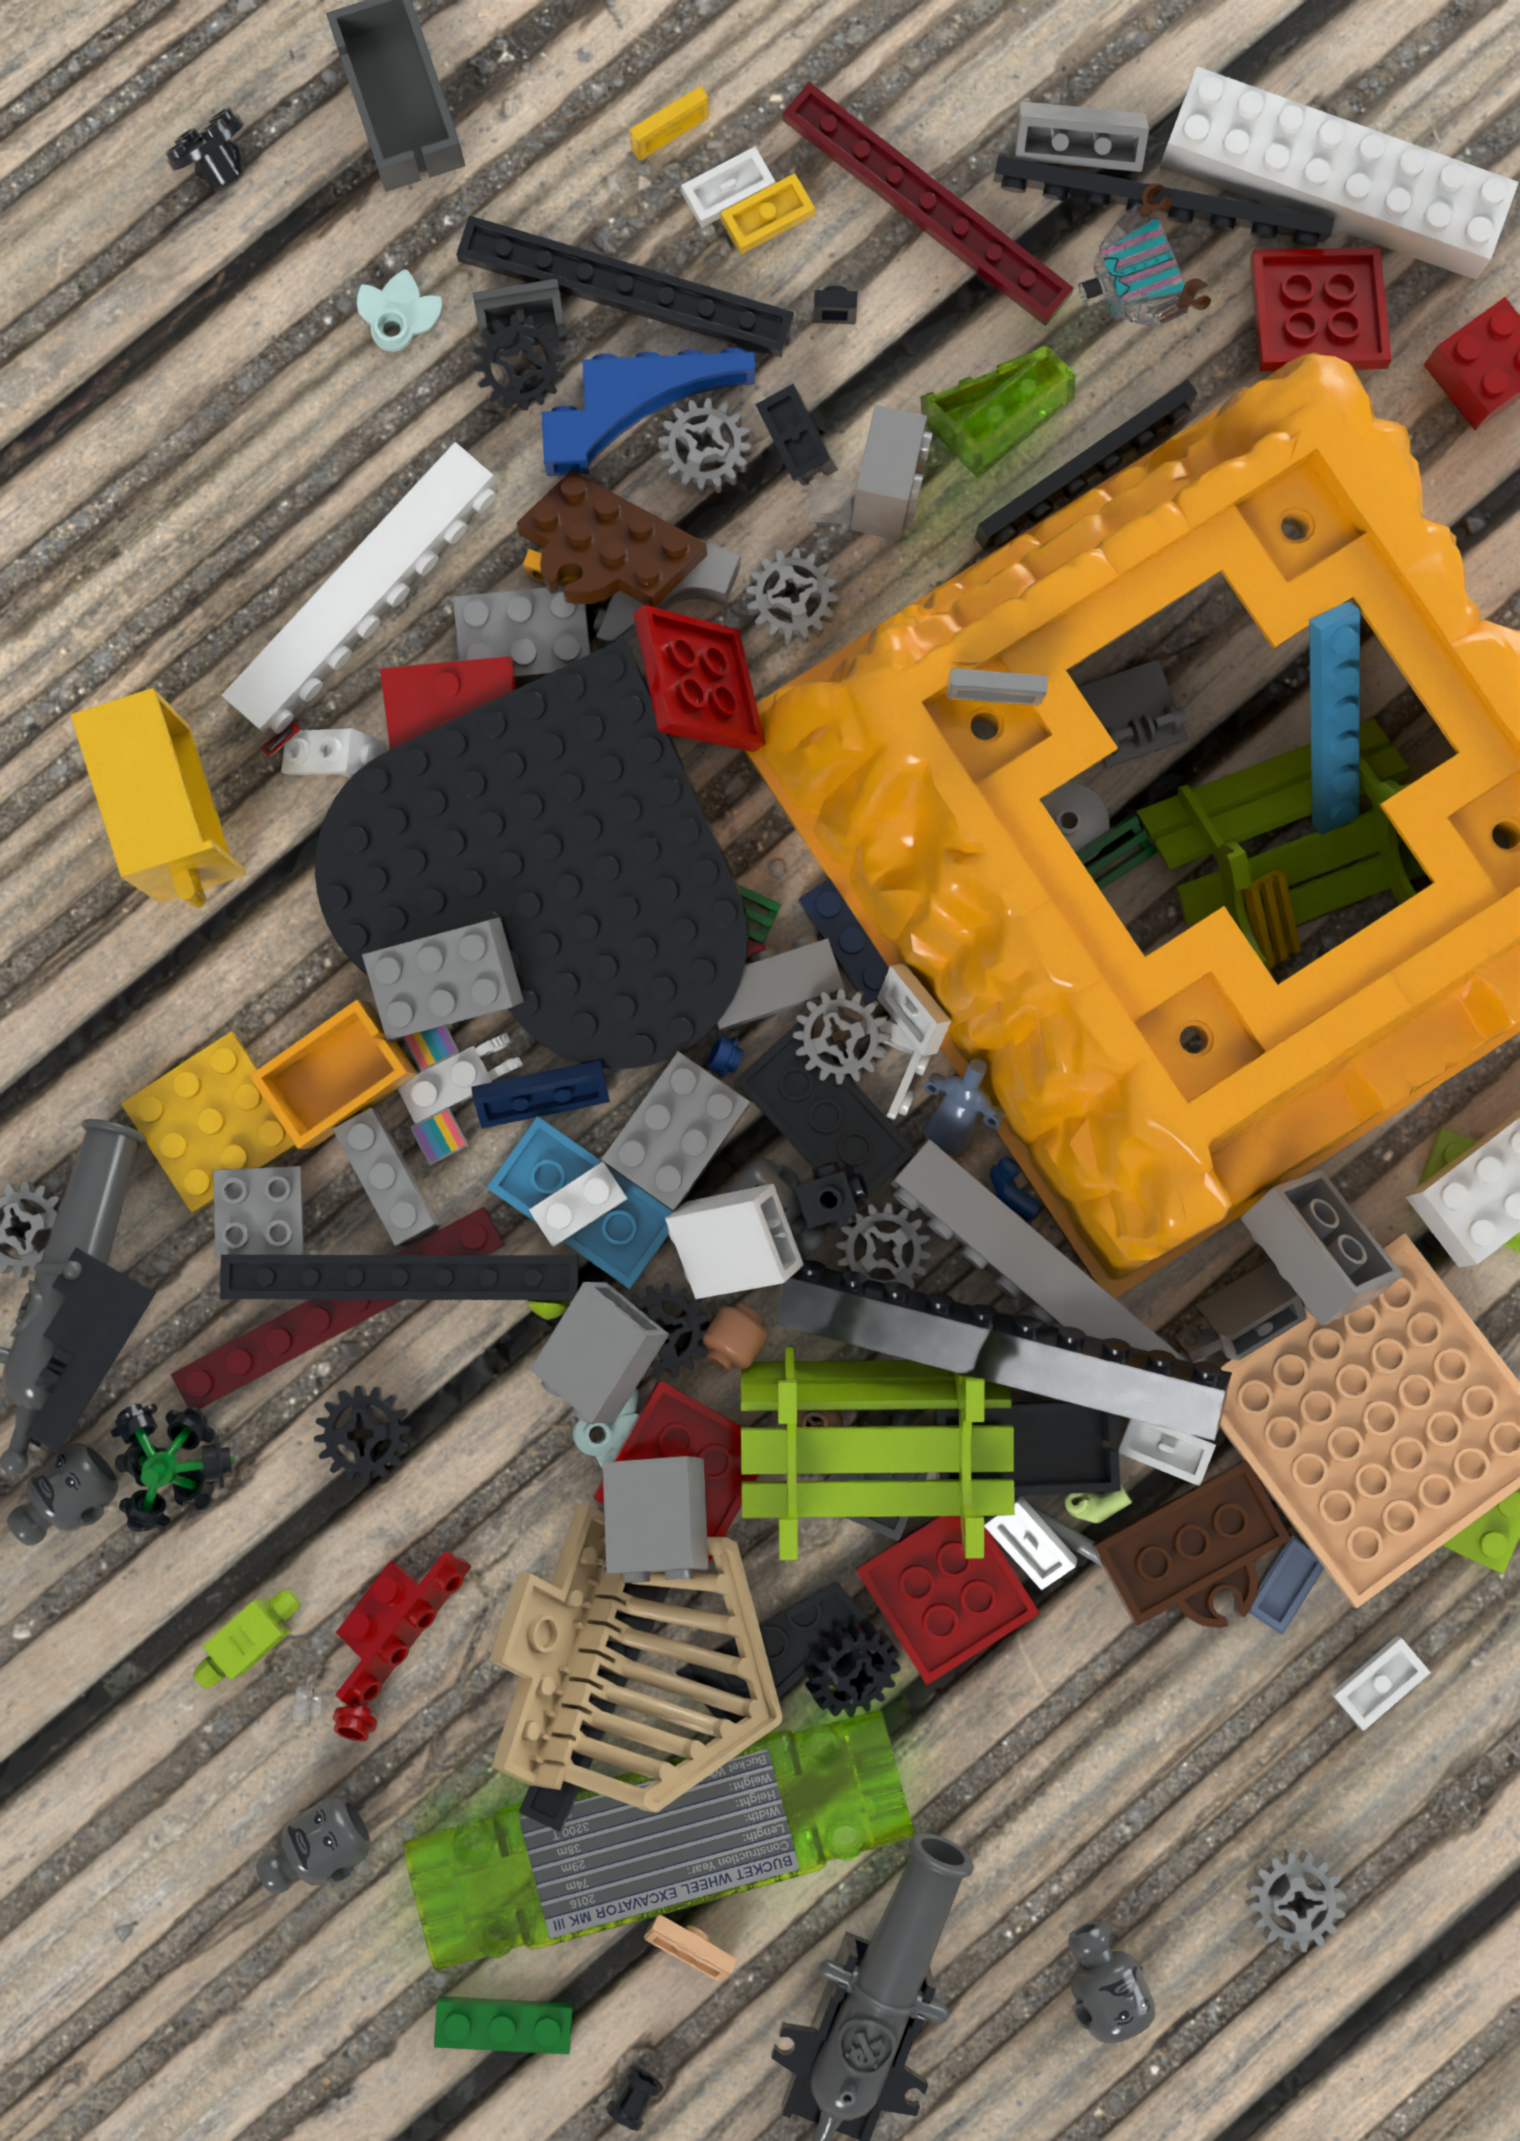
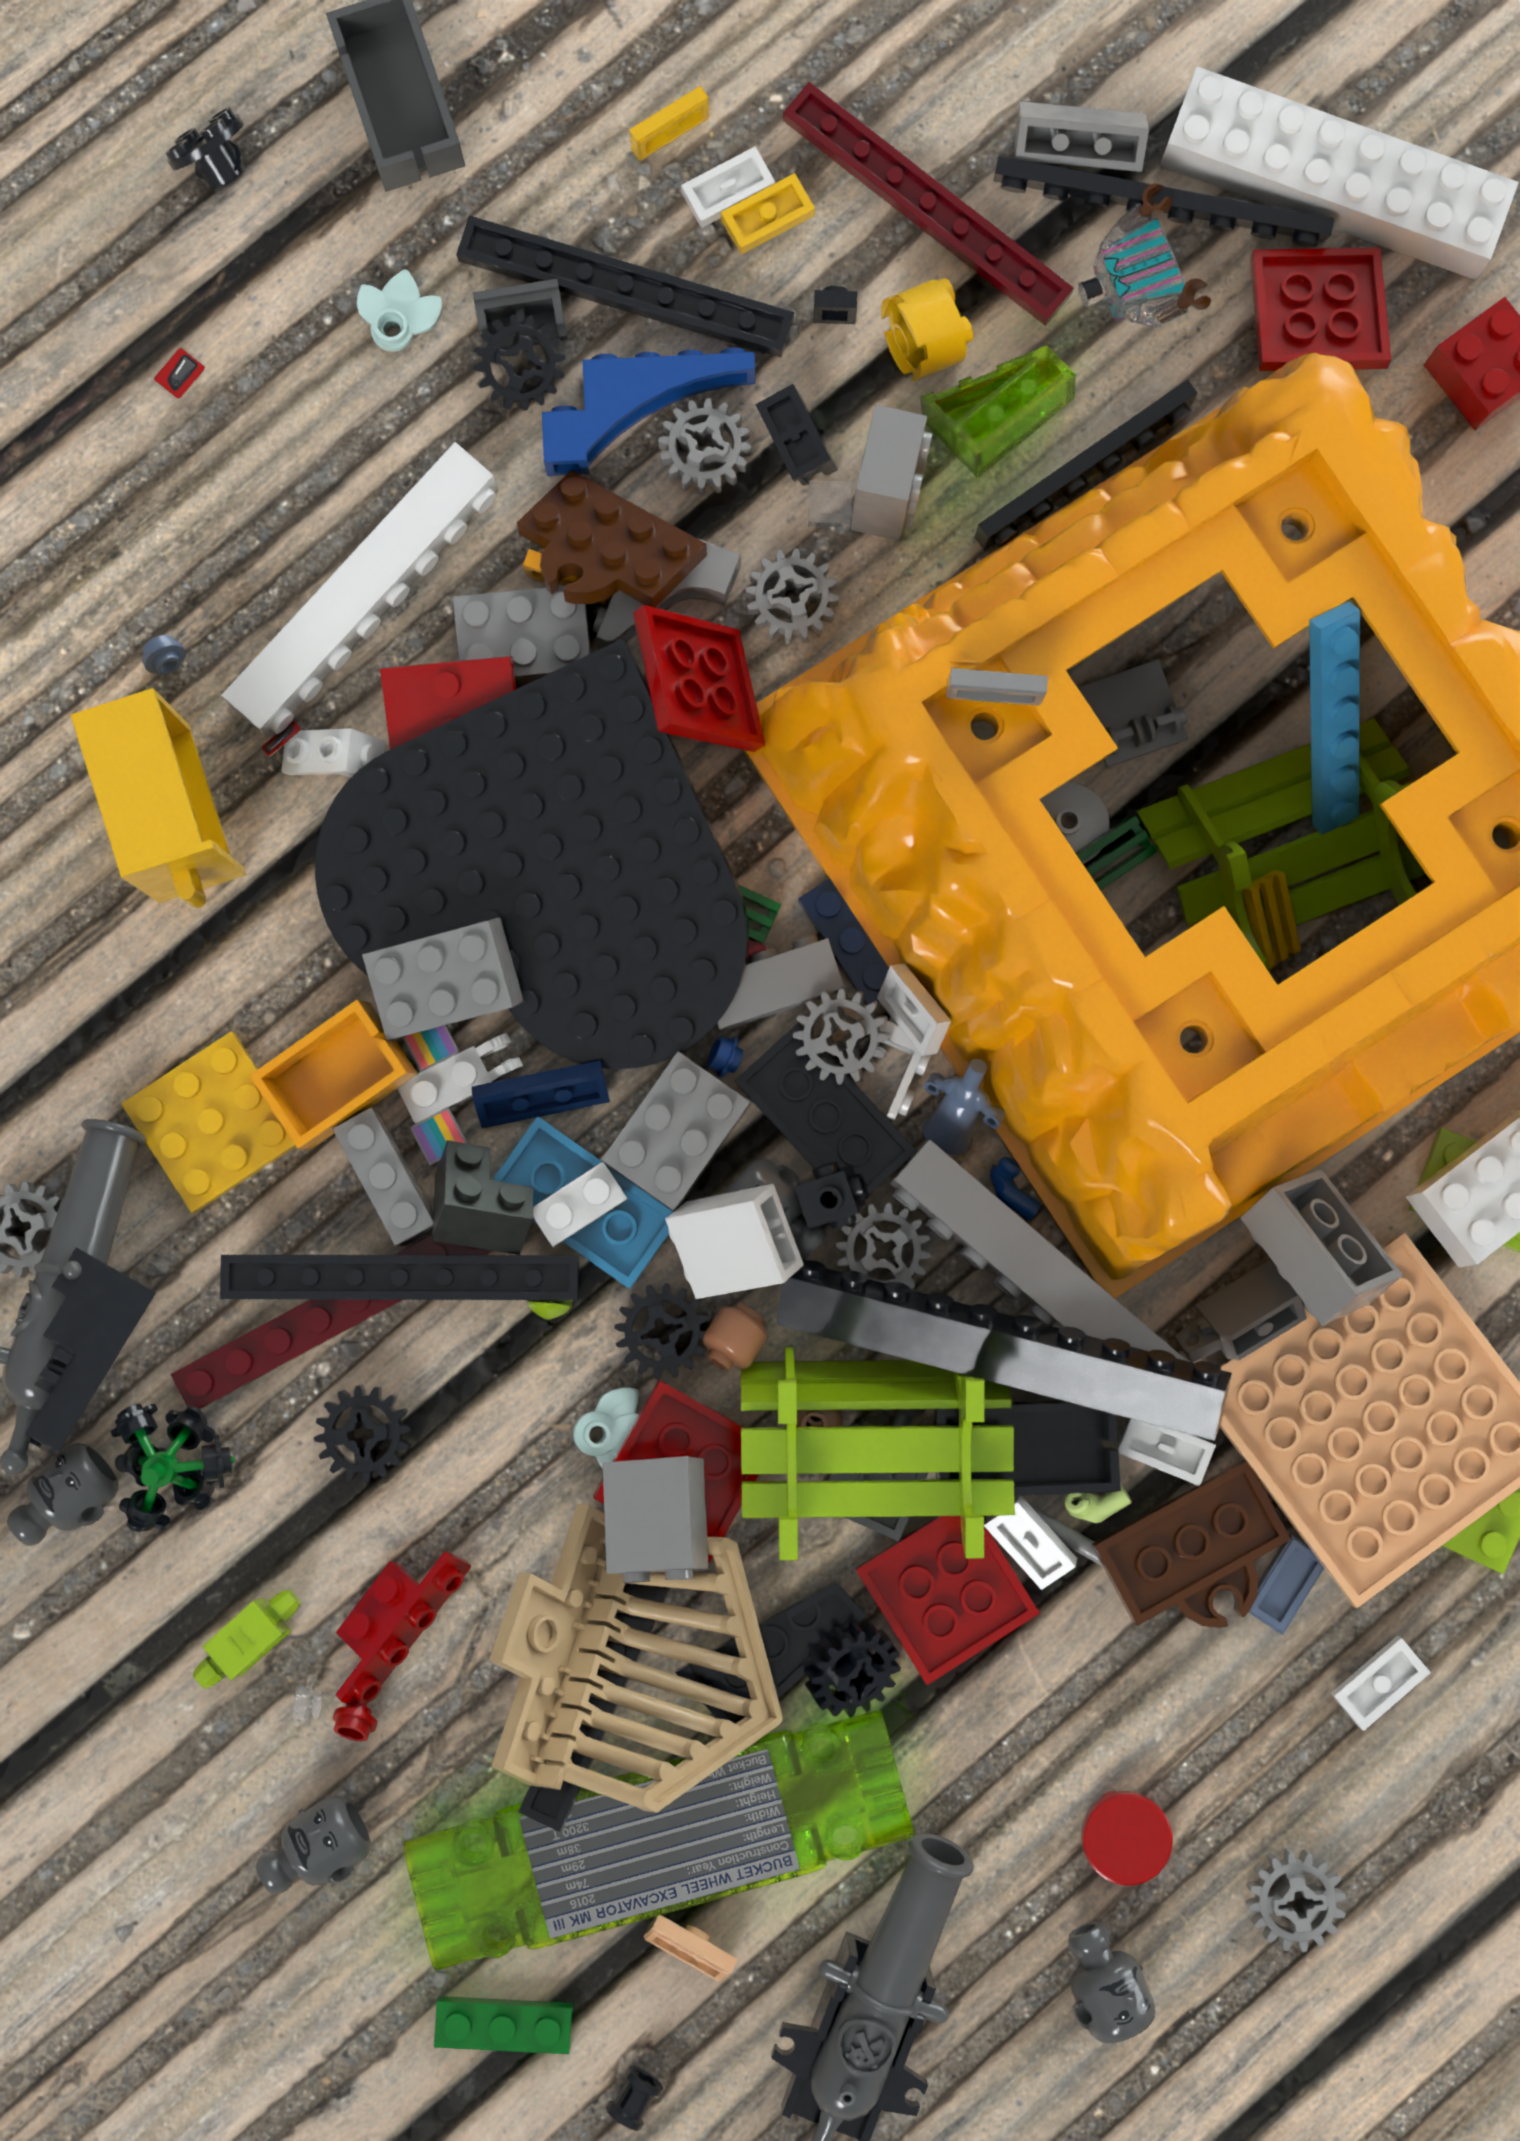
(163, 655): none -> sand blue plate
(179, 373): none -> sticker
(258, 1211): light grey hinge -> none
(475, 1209): none -> pearl dark grey brick
(598, 1353): light grey brick -> none
(926, 329): none -> yellow brick
(1126, 1838): none -> red tile

